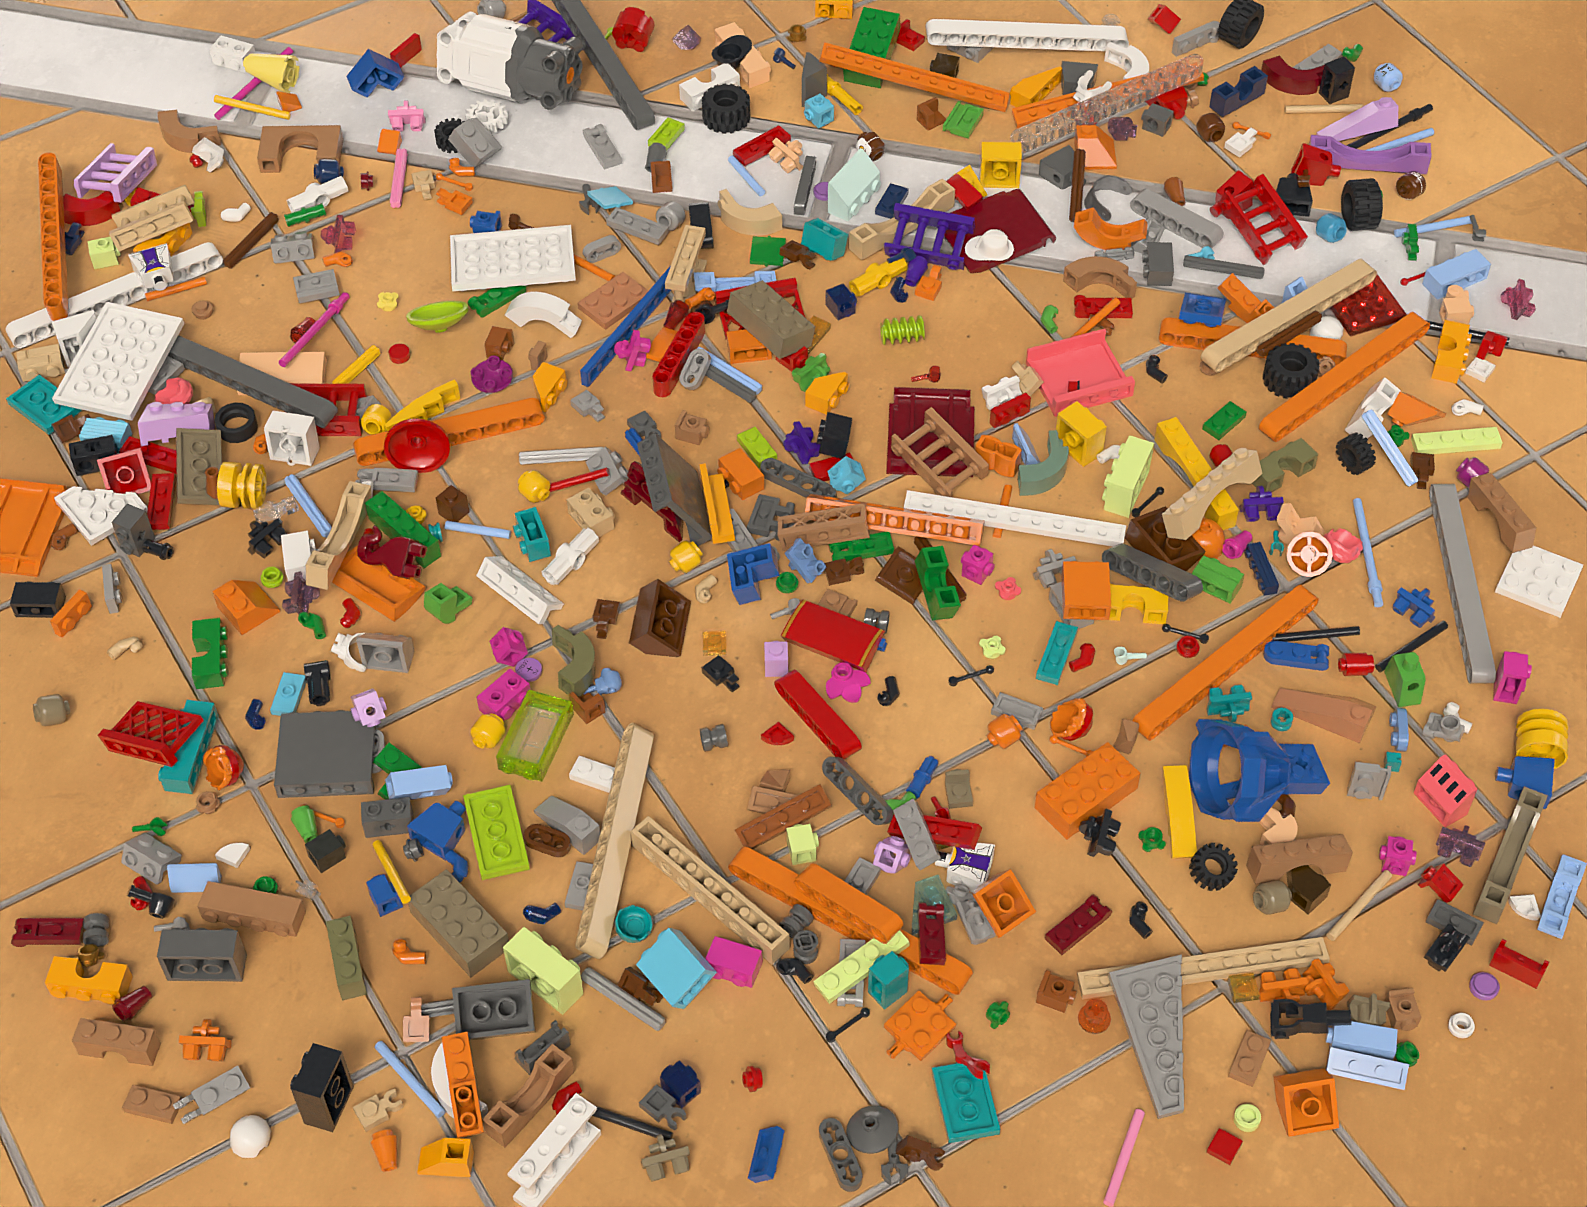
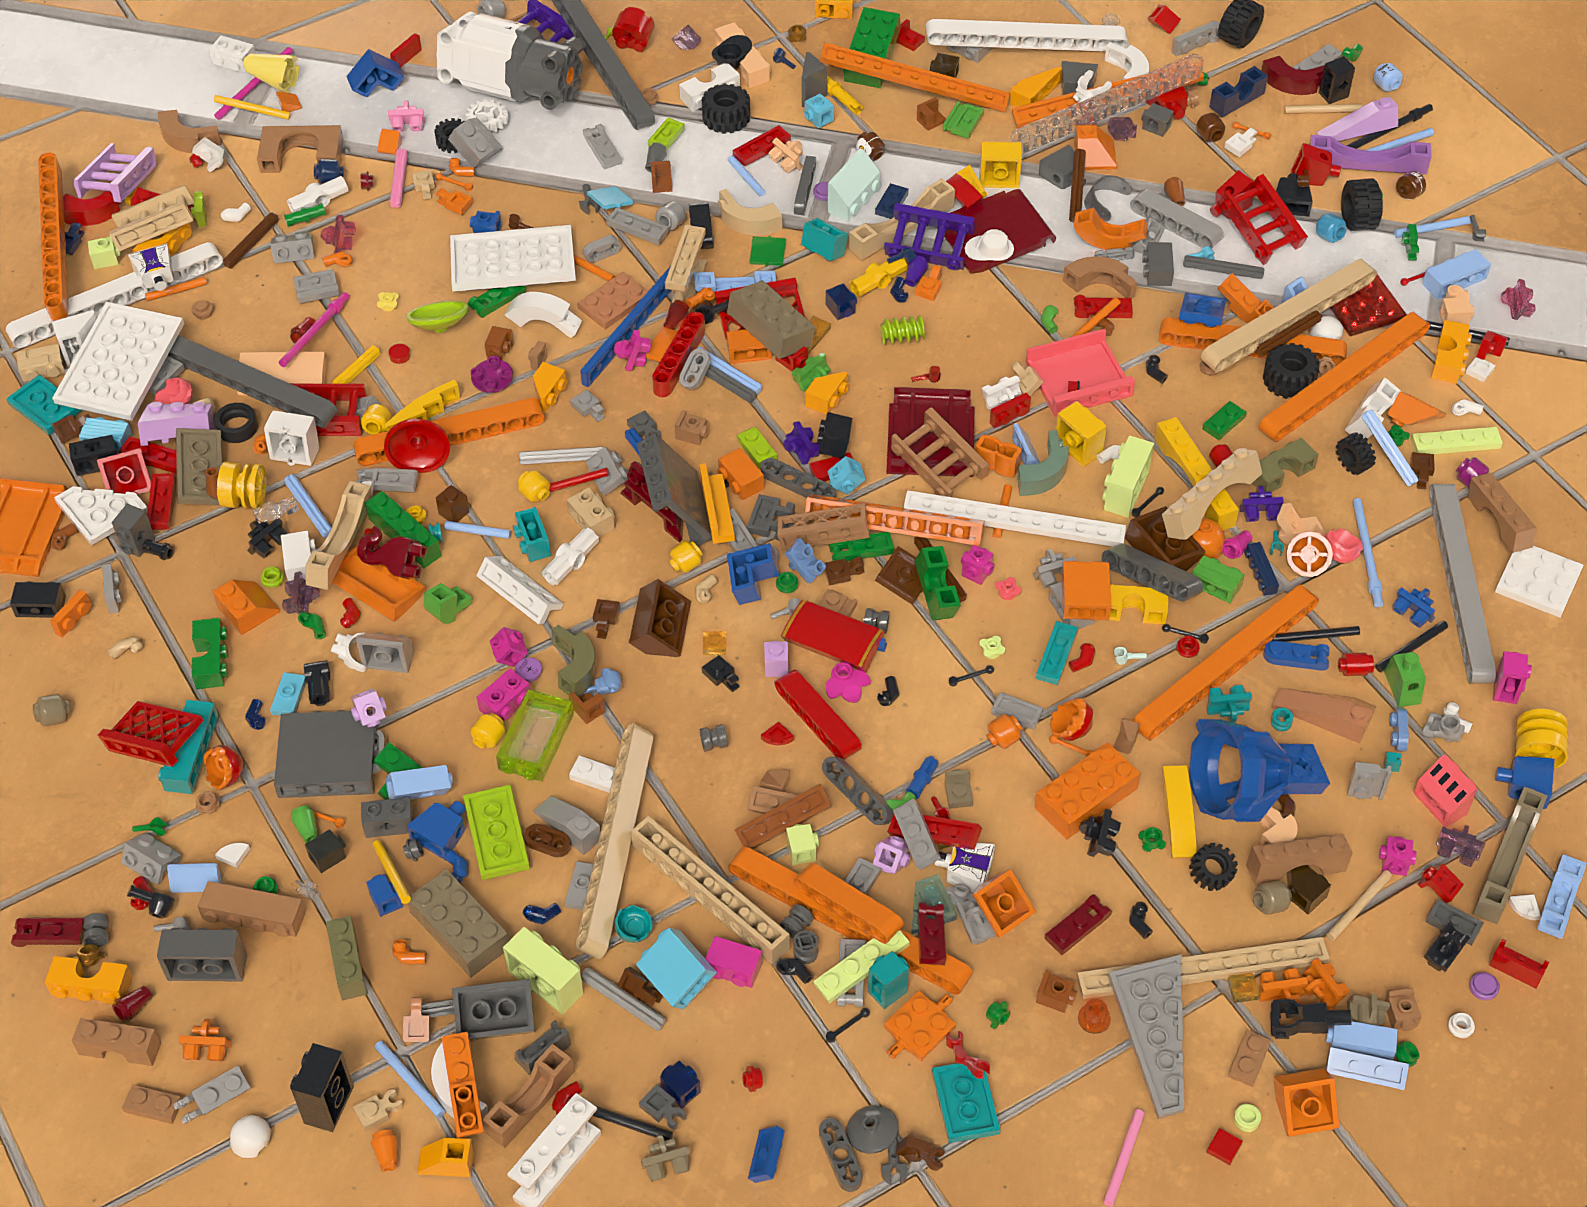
(650, 95): none -> medium nougat plate
(795, 251): reddish brown plate -> none

